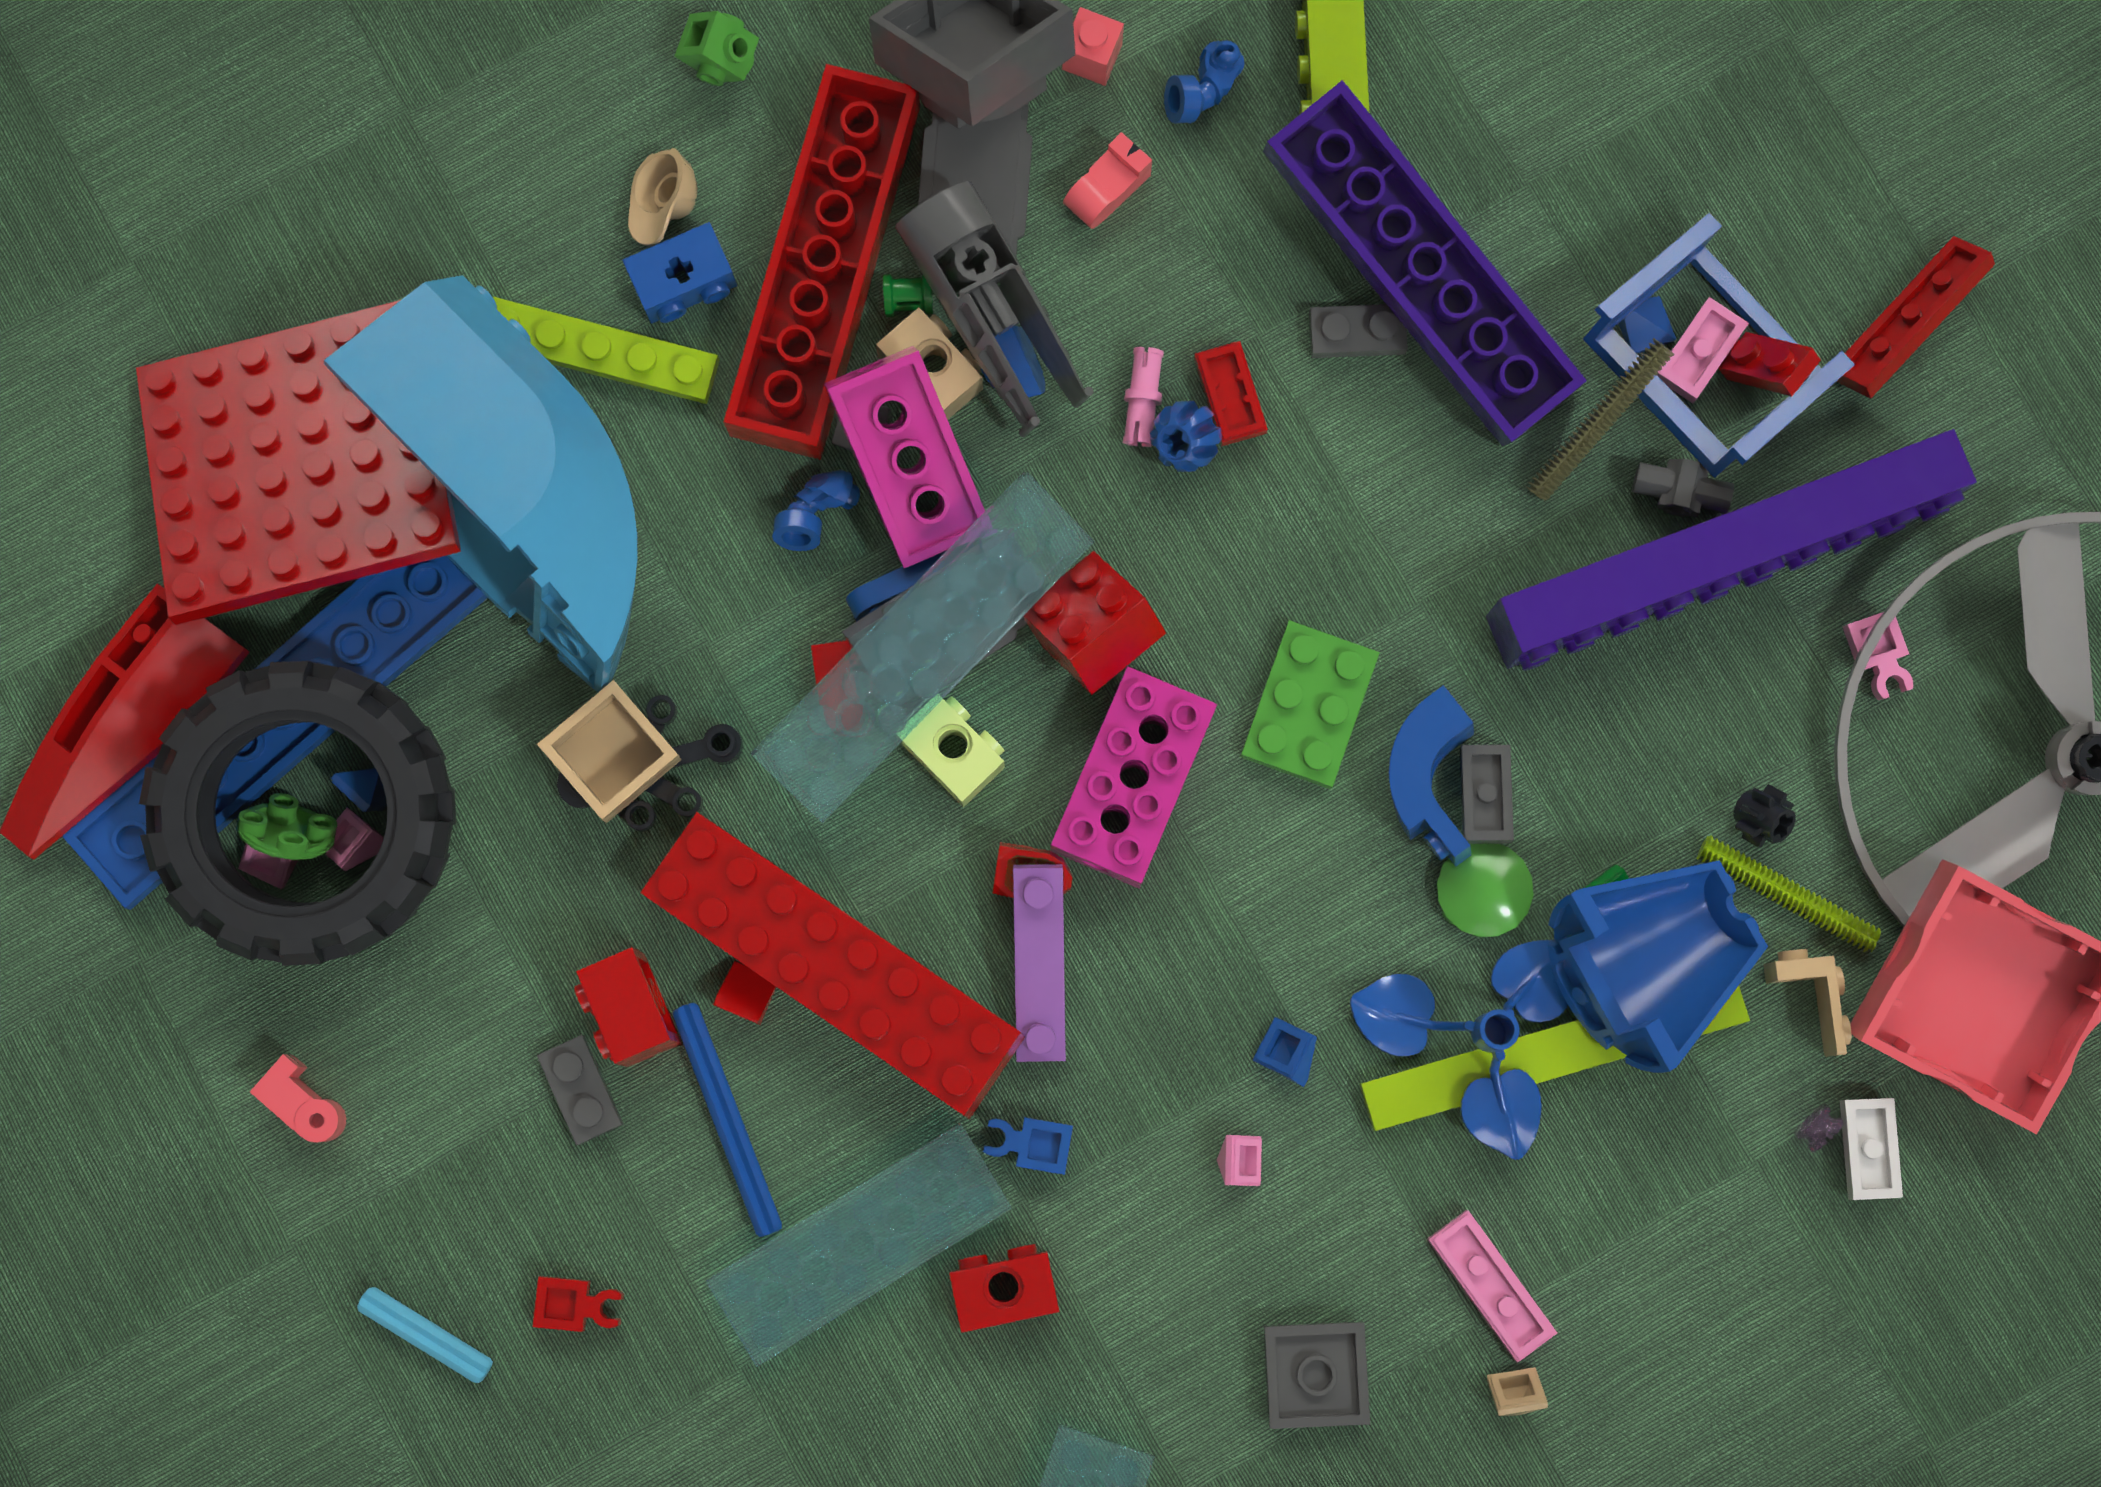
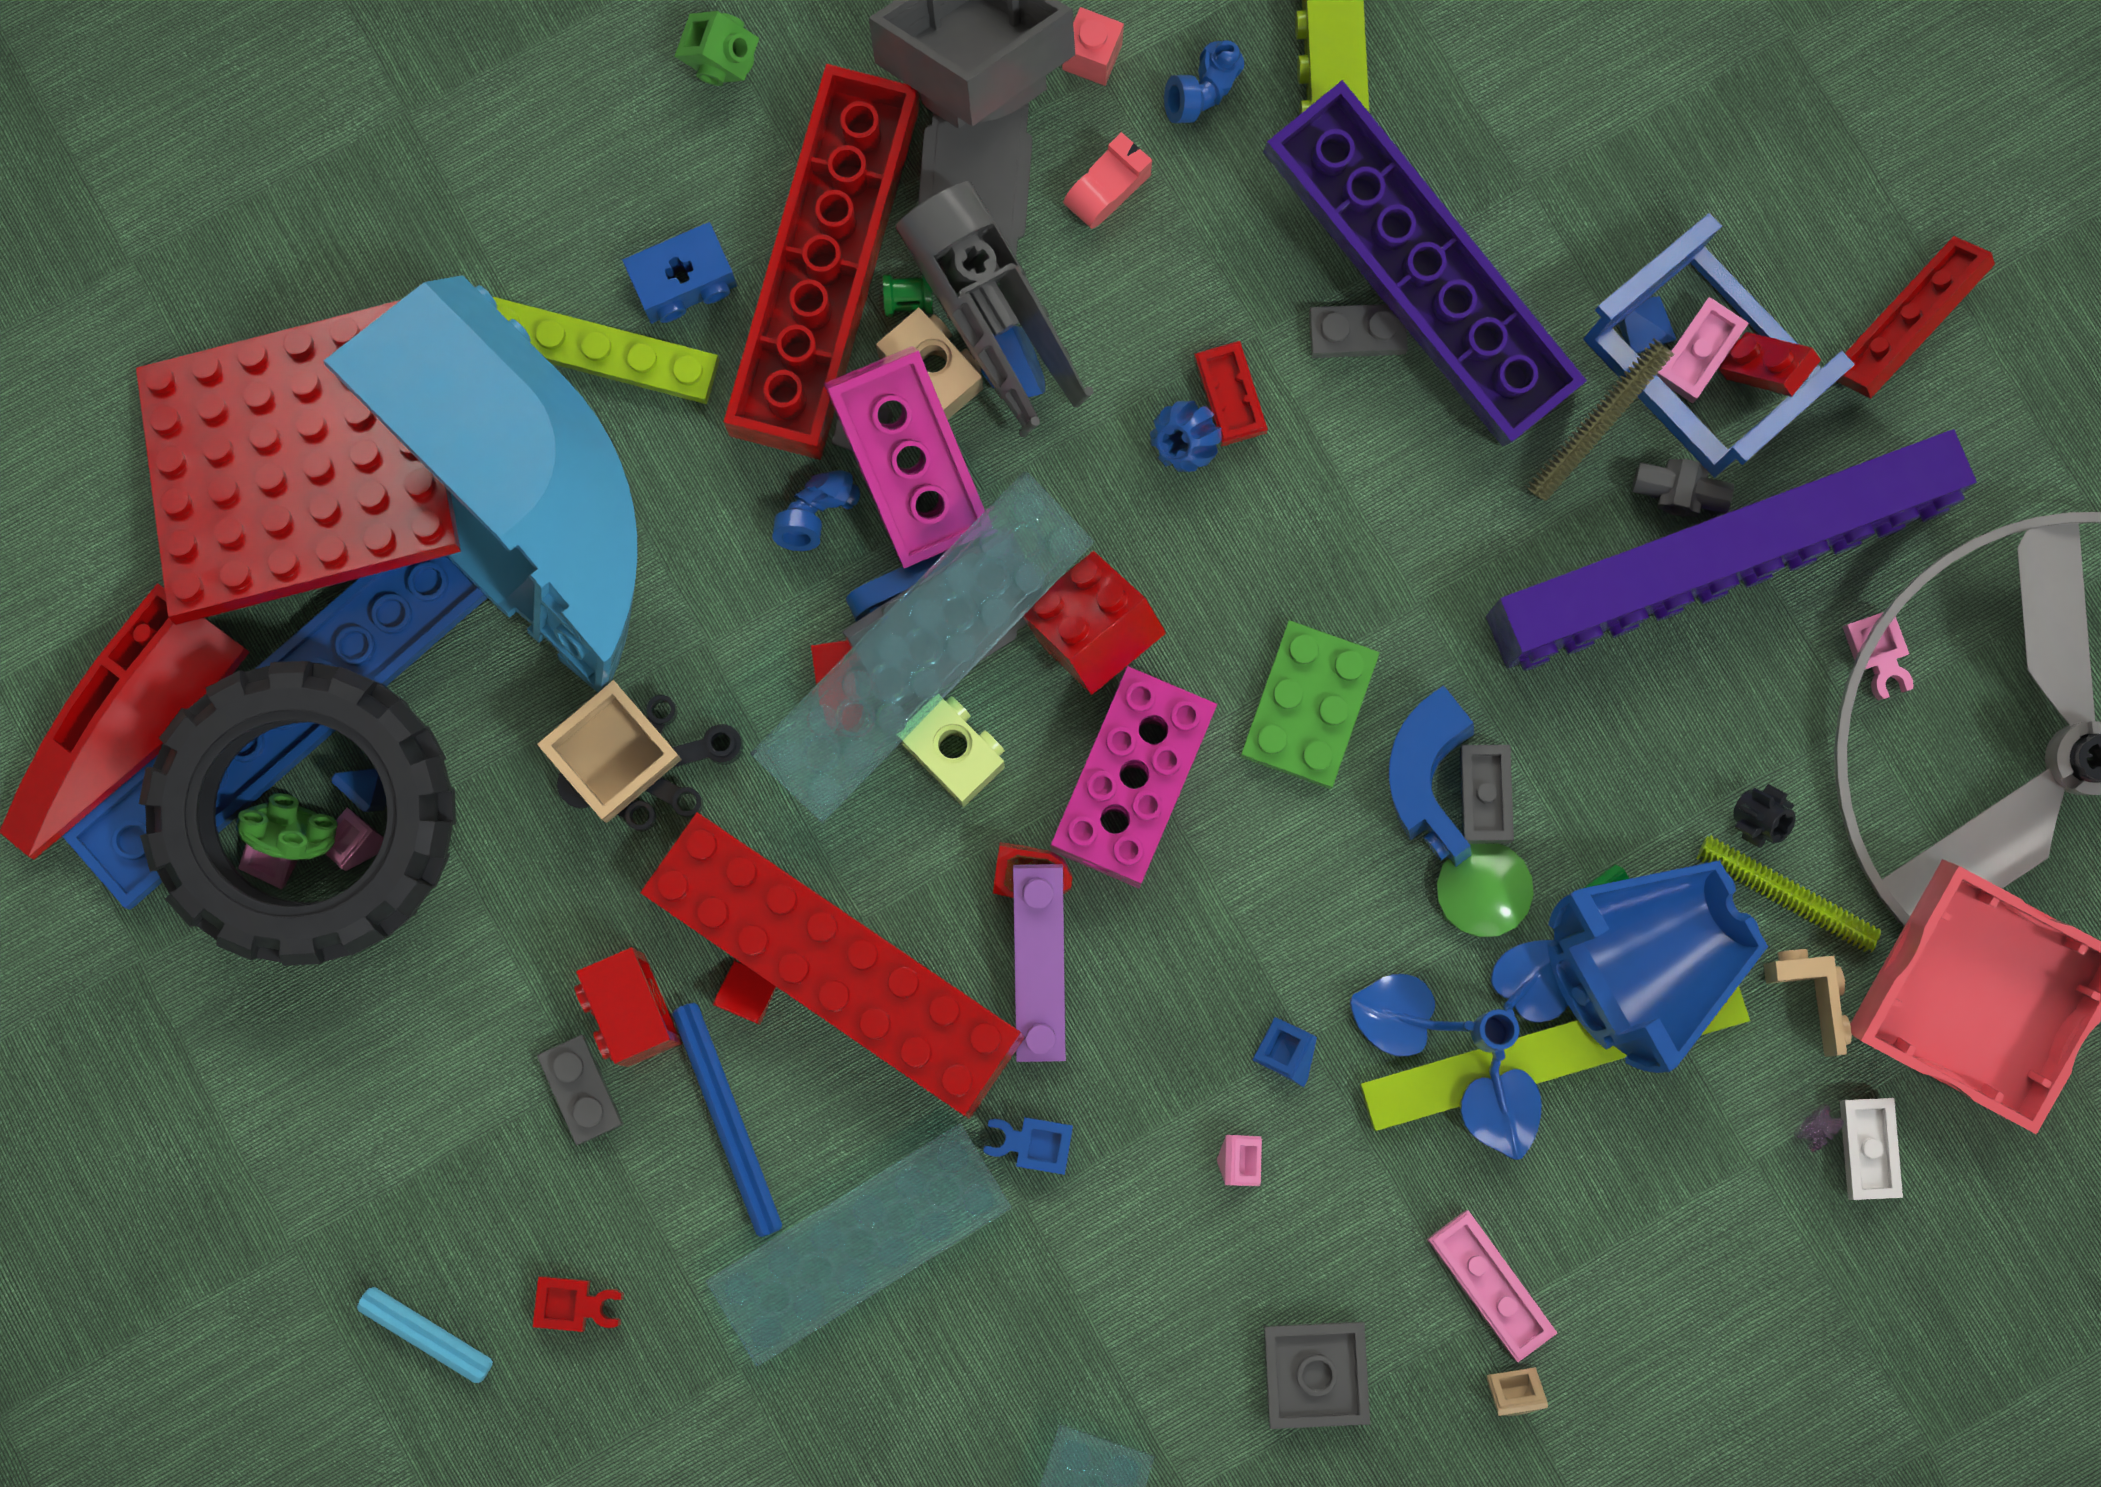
(297, 1103): coral leg -> none
(660, 192): tan piece -> none
(980, 1309): red brick -> none
(1143, 396): bright pink pin -> none

